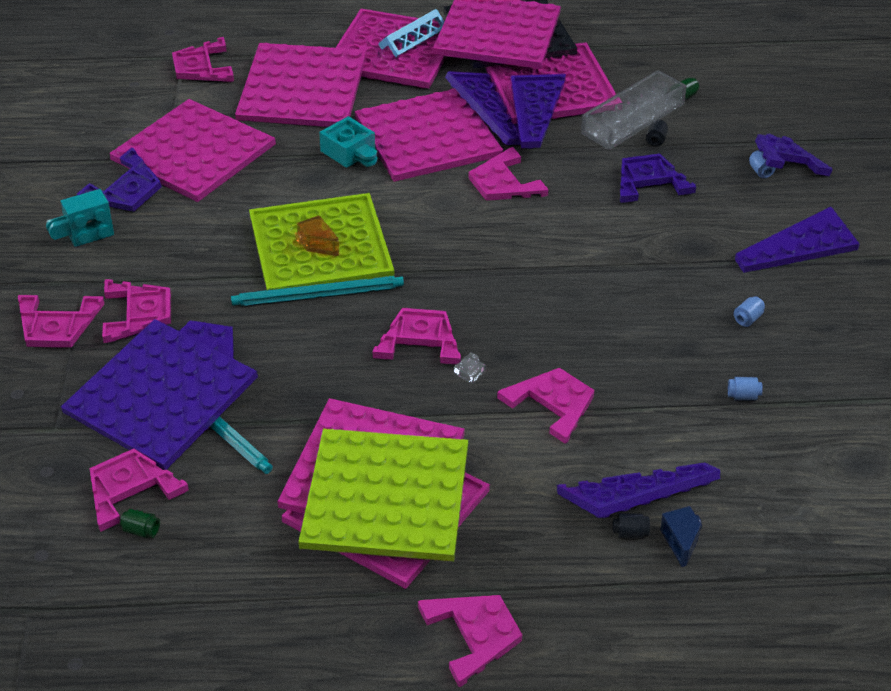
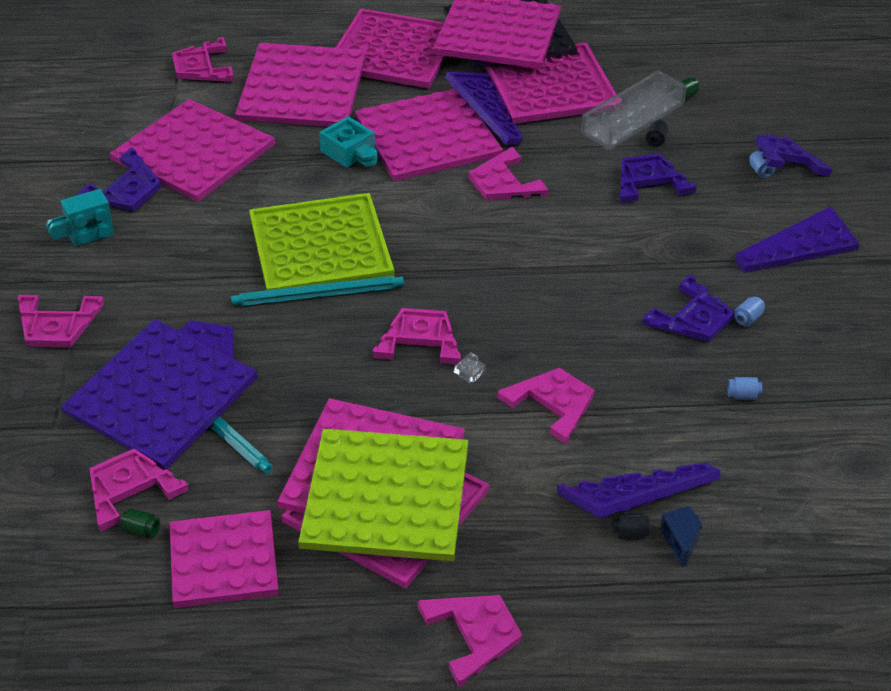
(143, 307): dark pink wing -> none
(222, 559): none -> dark pink plate
(317, 236): clear orange slope -> none
(413, 29): medium azure fence -> none
(534, 105): dark purple wing -> none
(698, 319): none -> dark purple wing

